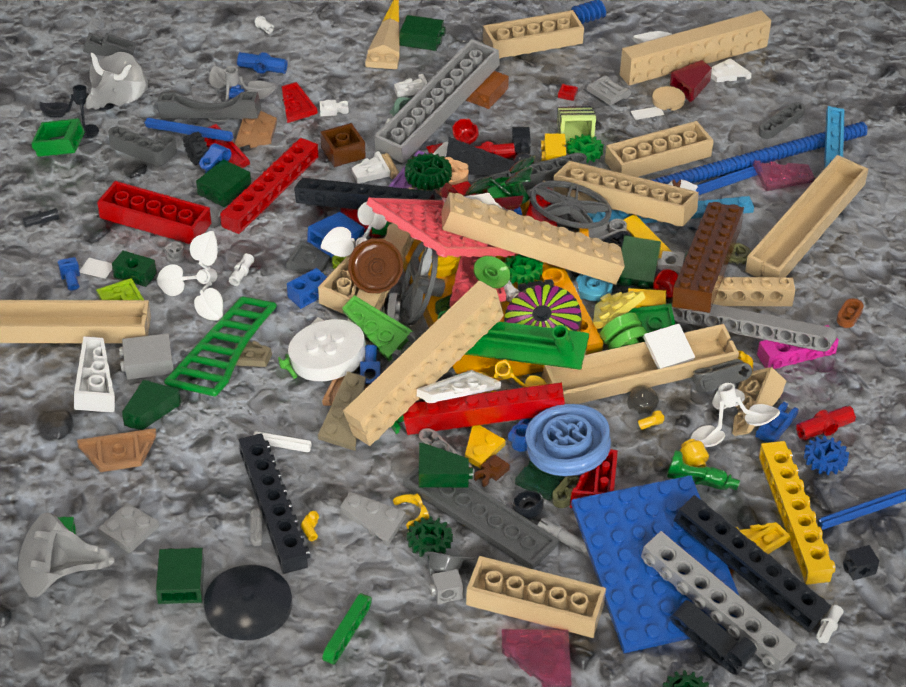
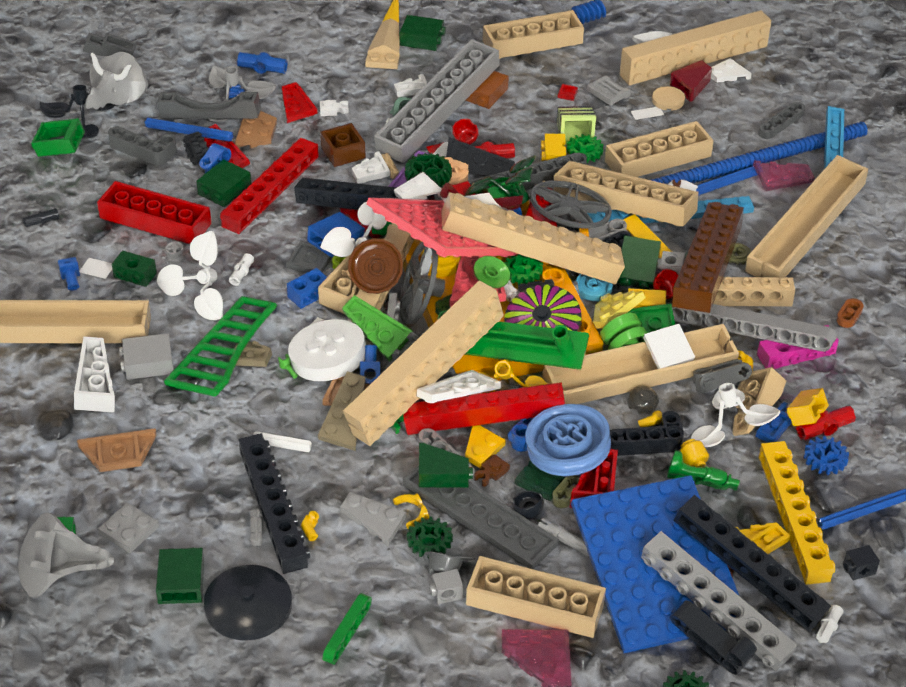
(120, 291): lime plate -> none
(150, 404): dark green slope -> none
(260, 22): white pin -> none
(417, 188): none -> white wing
(522, 143): black beam -> none
(649, 439): none -> black beam
(807, 407): none -> yellow brick

